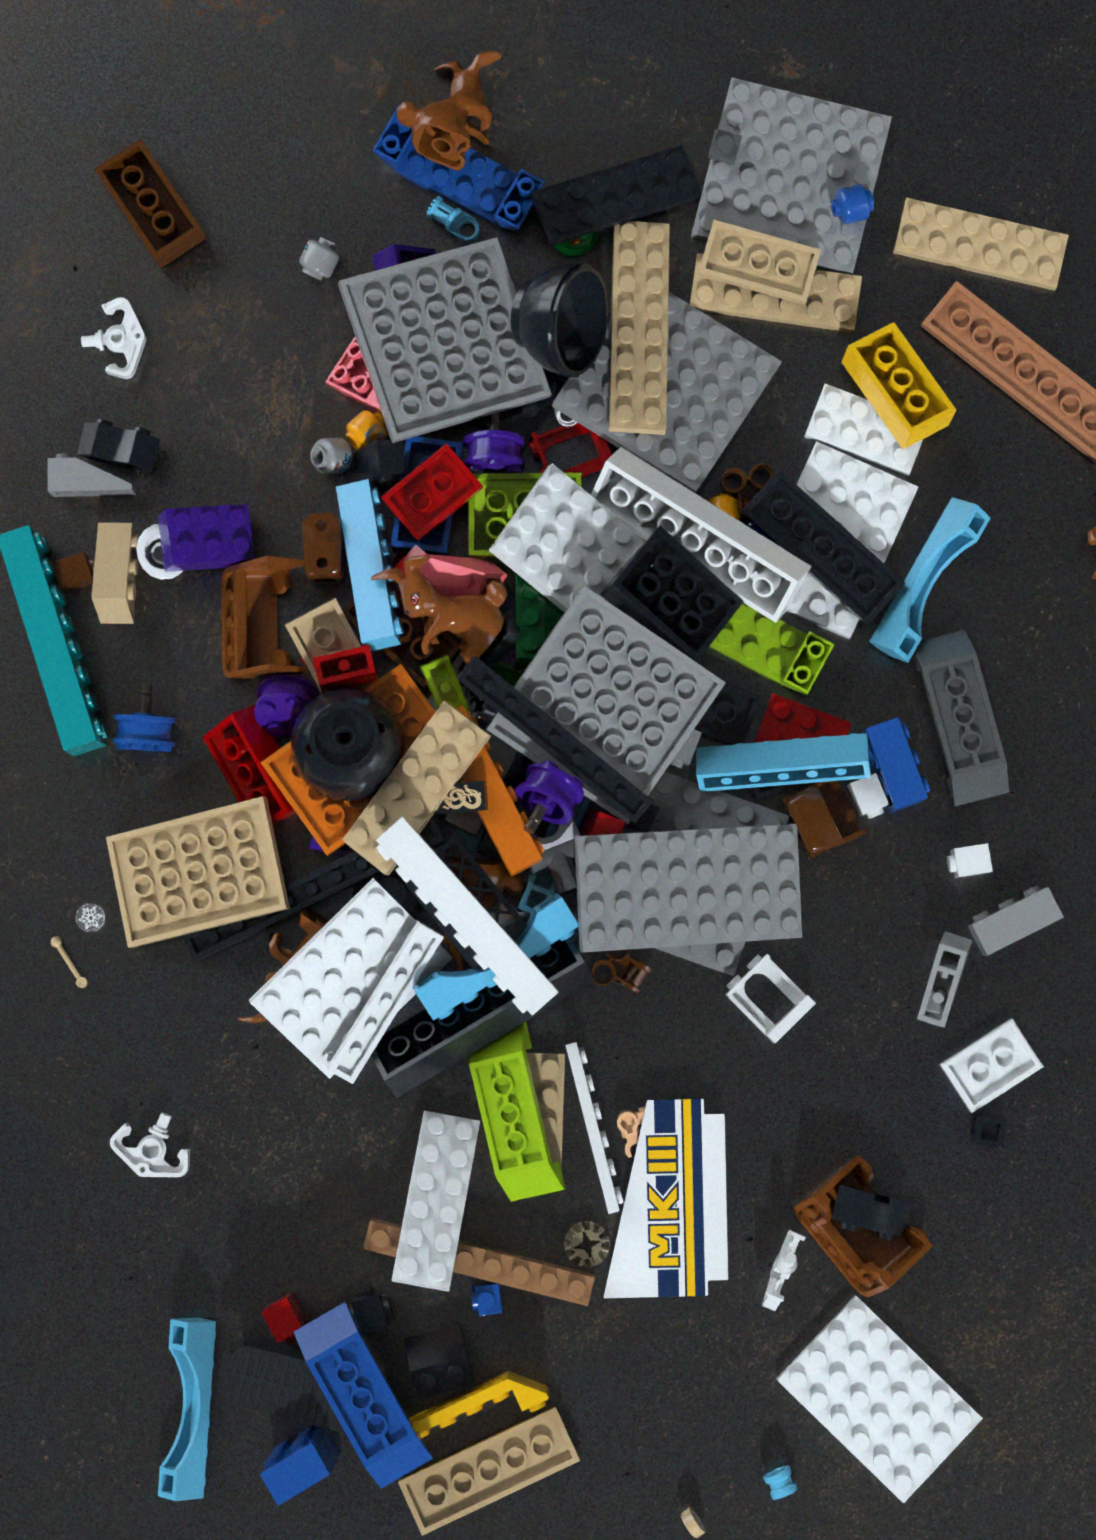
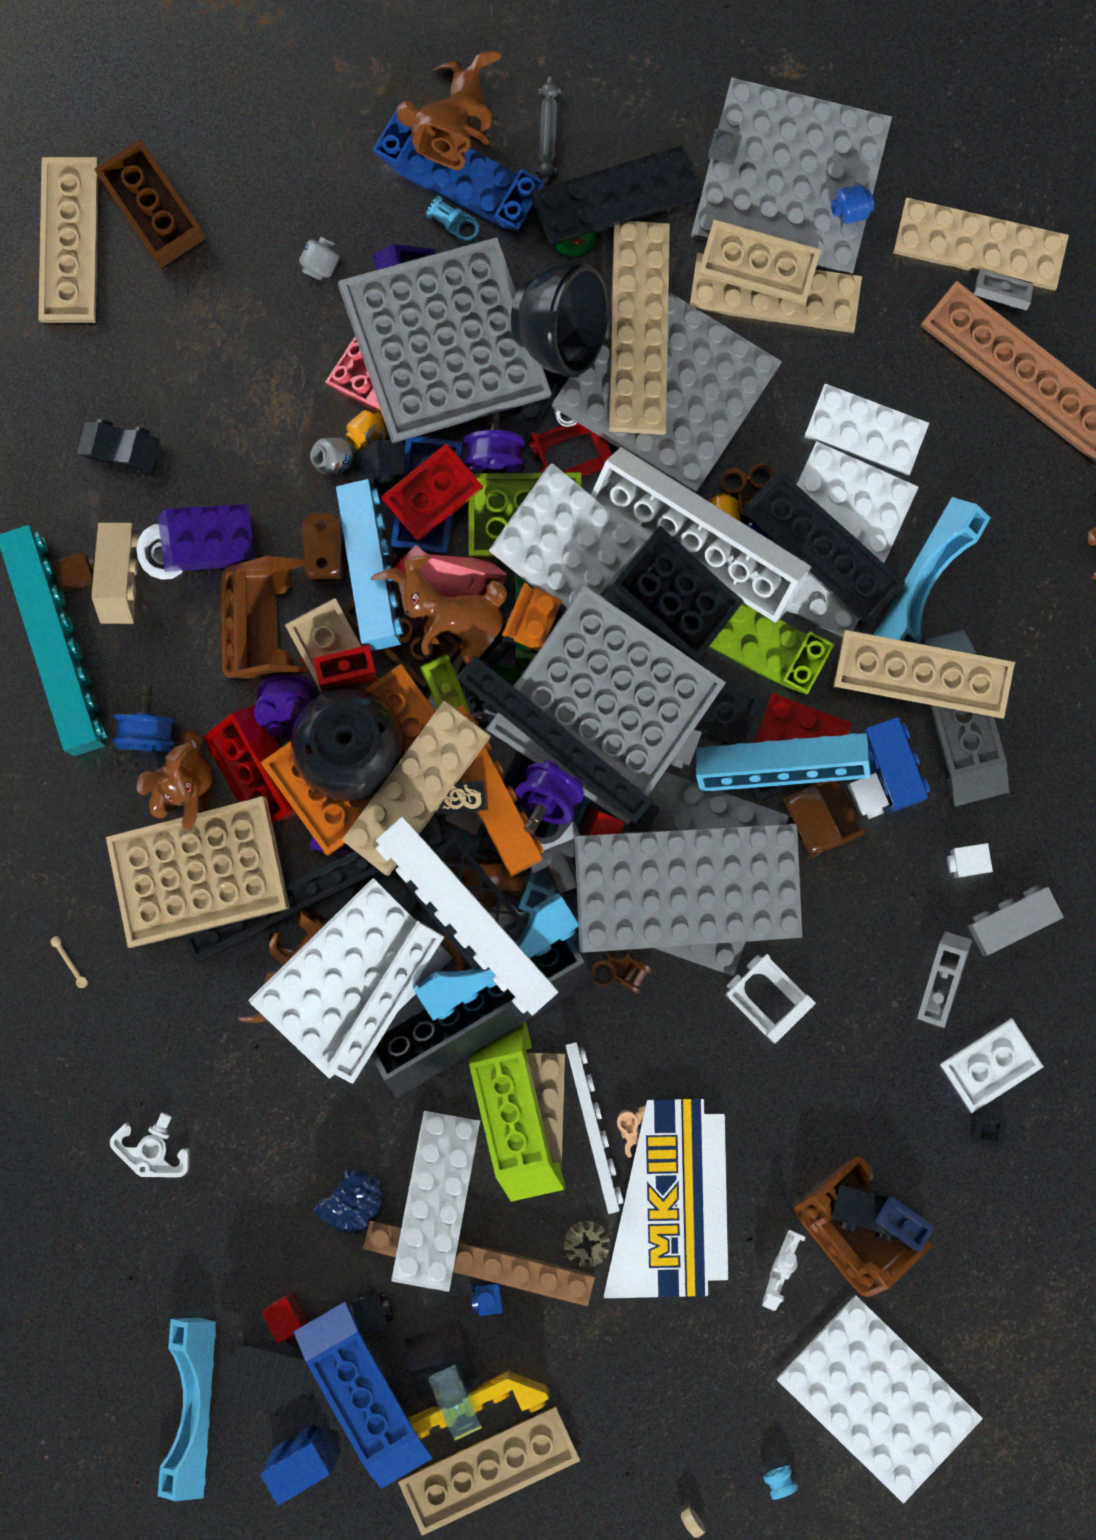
(68, 240): none -> tan plate
(75, 477): light grey slope -> none
(90, 917): clear tile -> none
(121, 338): white piece -> none
(180, 781): none -> dark orange animal
(352, 1203): none -> dark blue hair
(454, 1402): none -> clear light blue slope
(532, 617): none -> orange plate
(548, 130): none -> dark grey wheel
(898, 385): yellow brick -> none
(904, 1224): none -> dark blue plate
(924, 674): none -> tan plate
(1003, 289): none -> light grey plate

